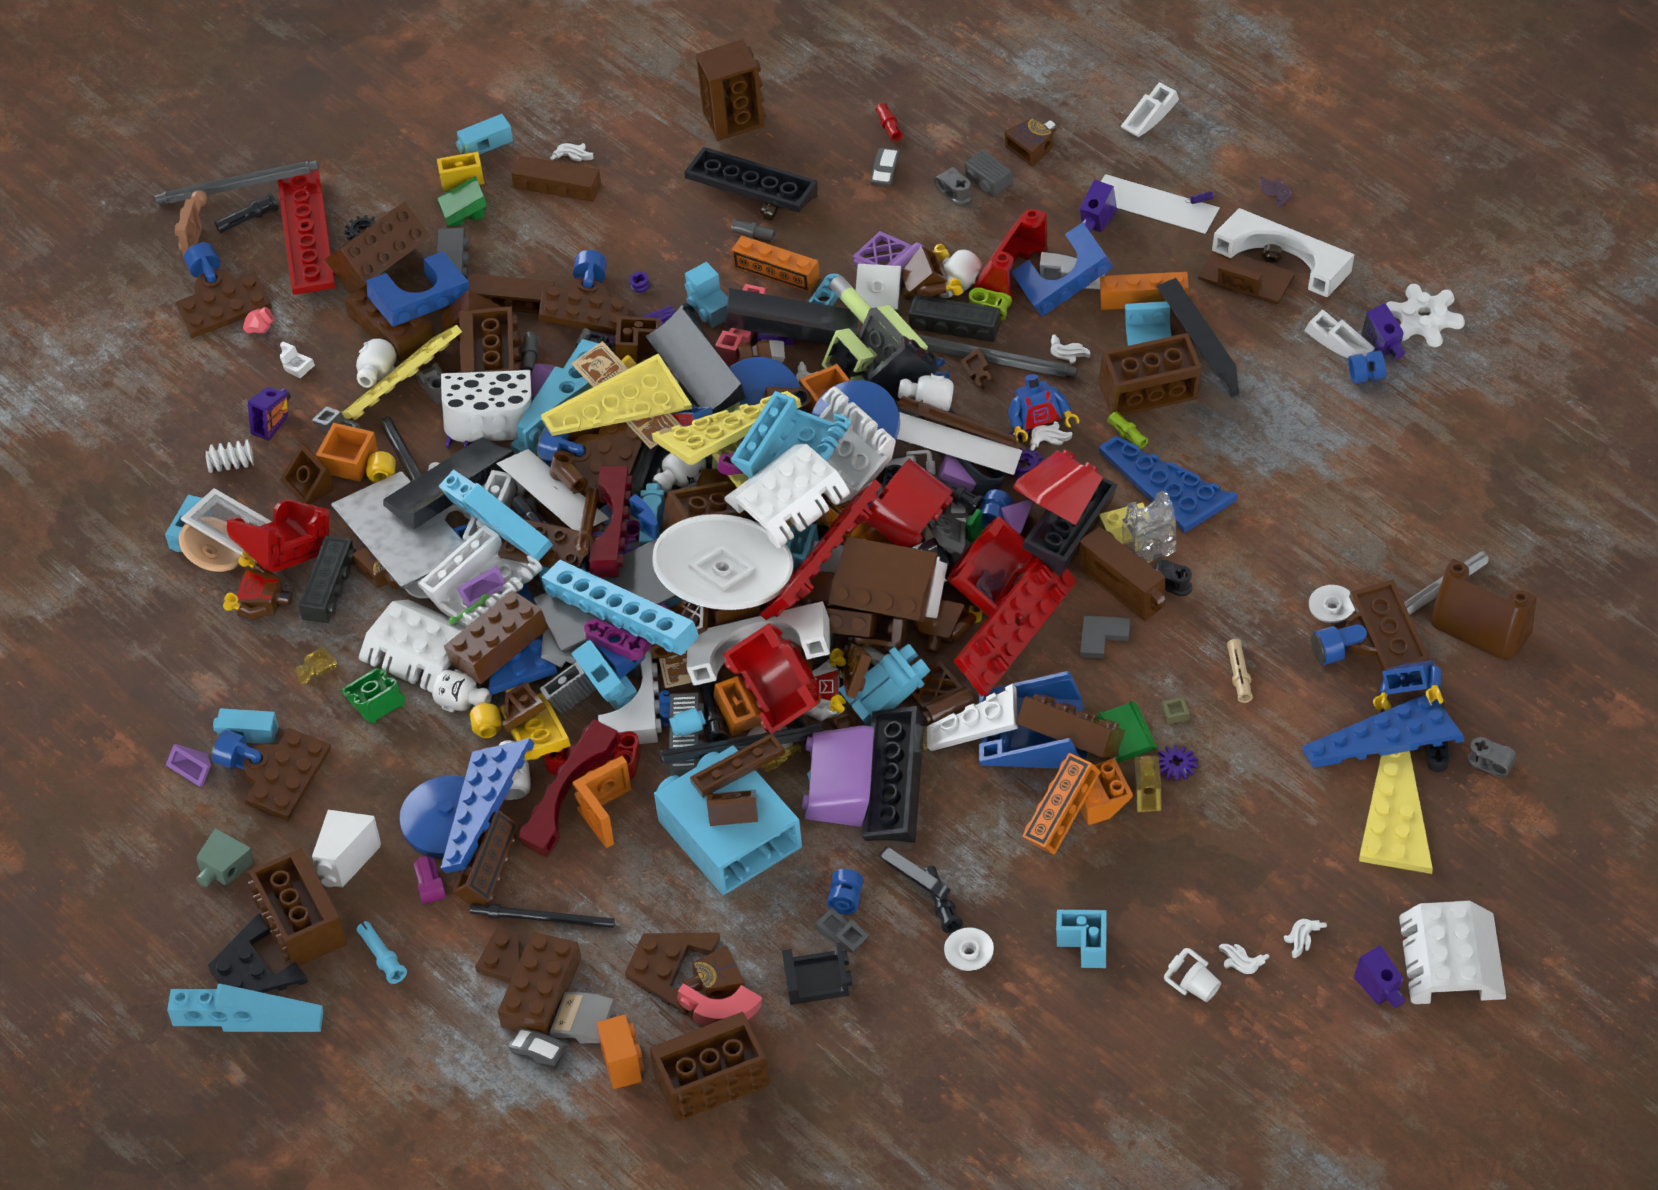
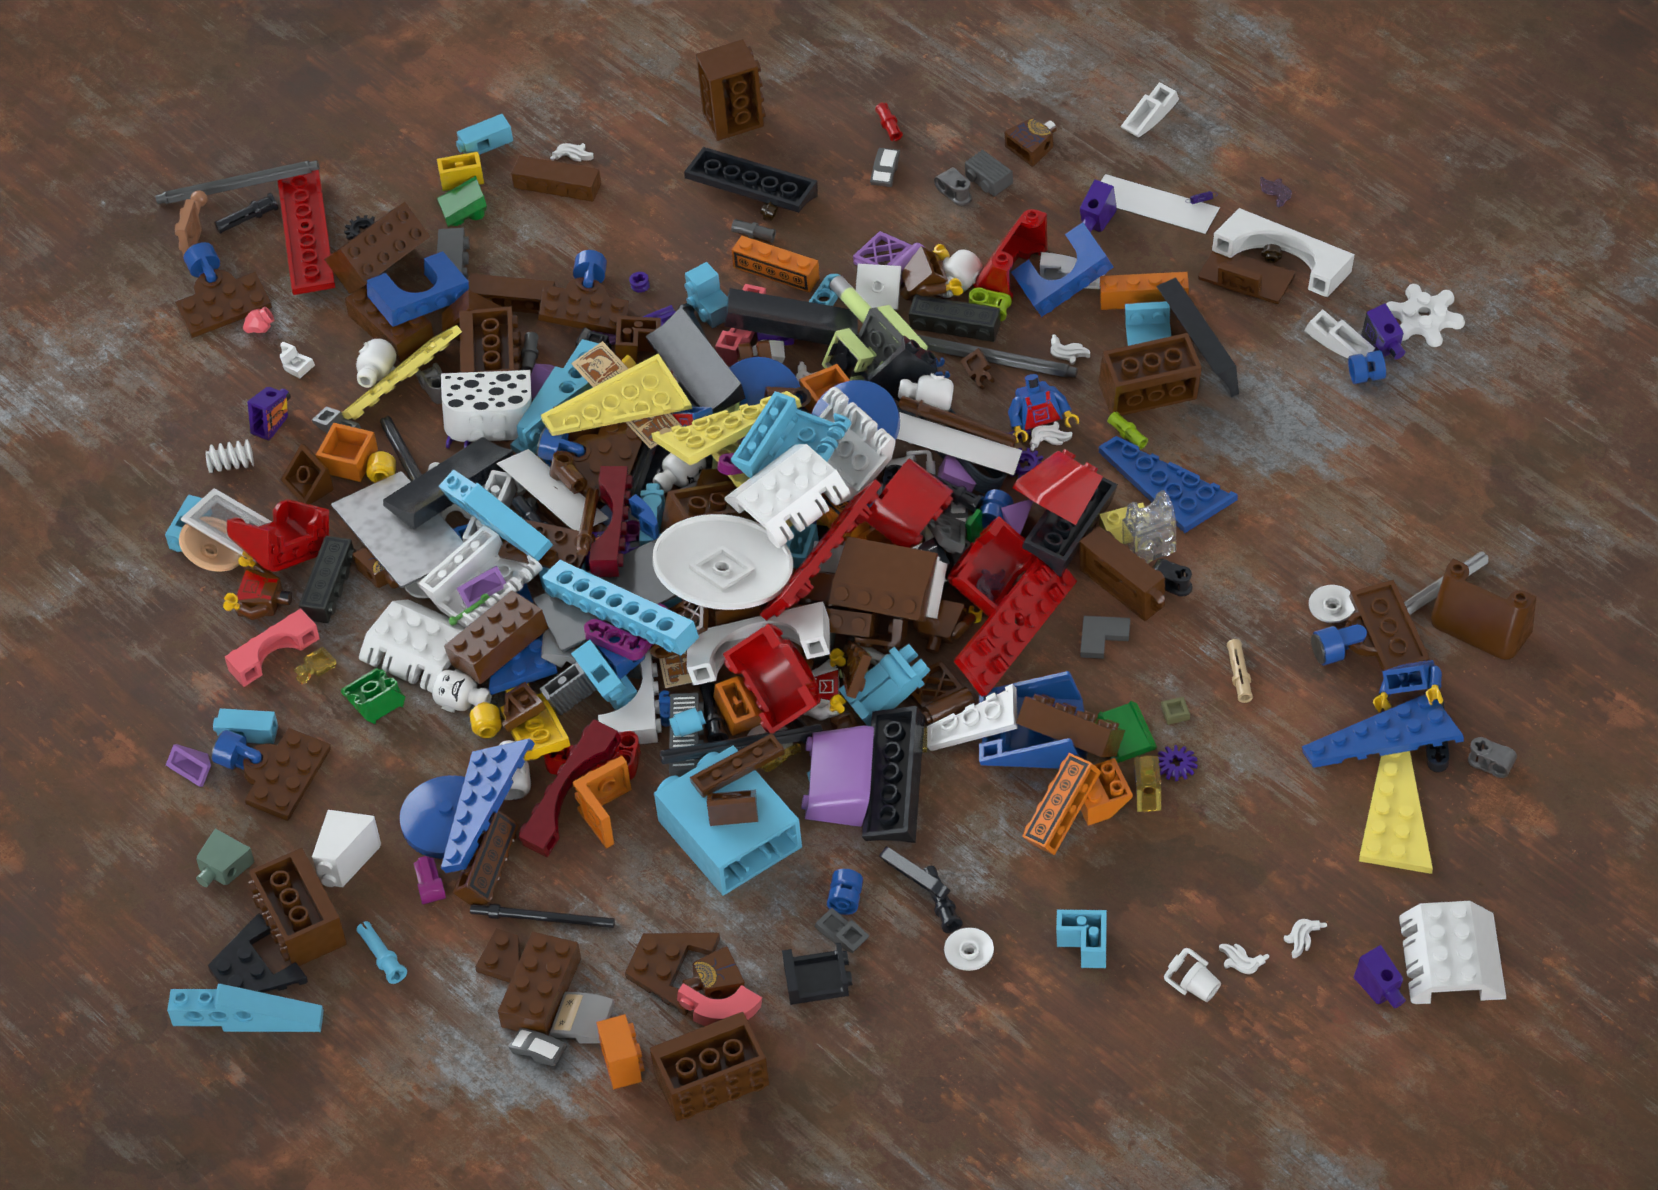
(293, 632): none -> coral arch

